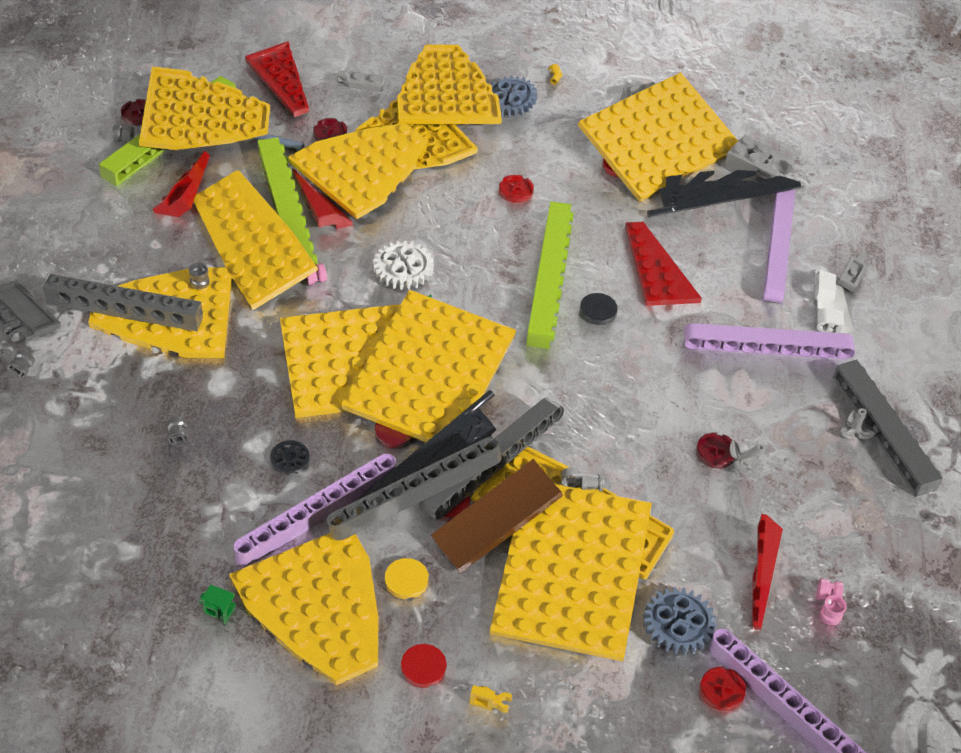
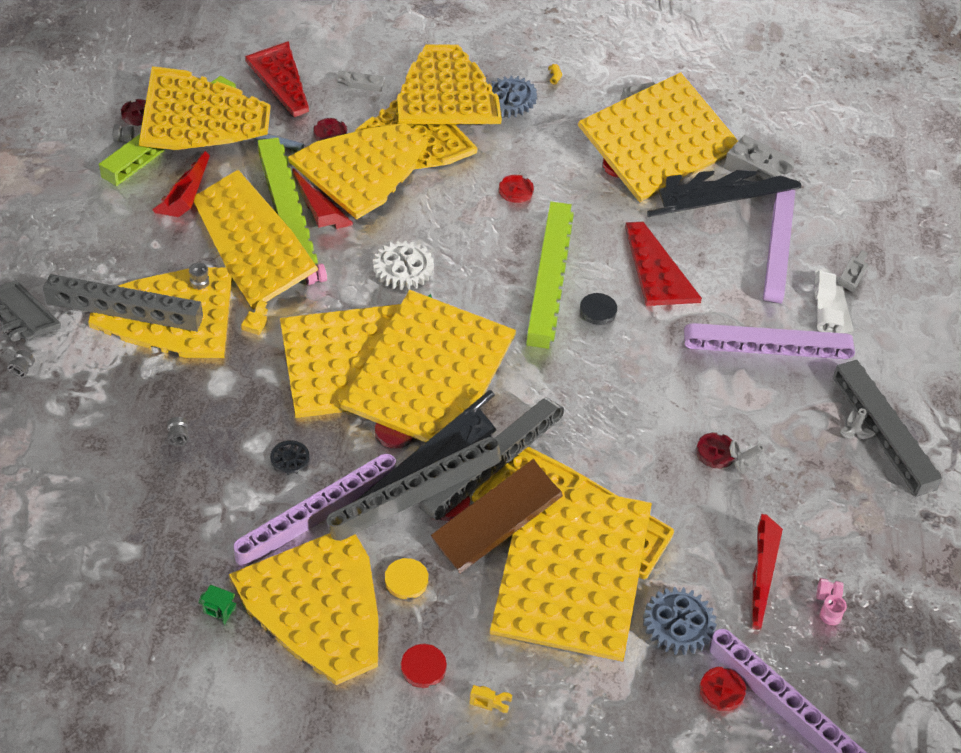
(256, 321): none -> yellow plate
(581, 480): light grey connector -> none

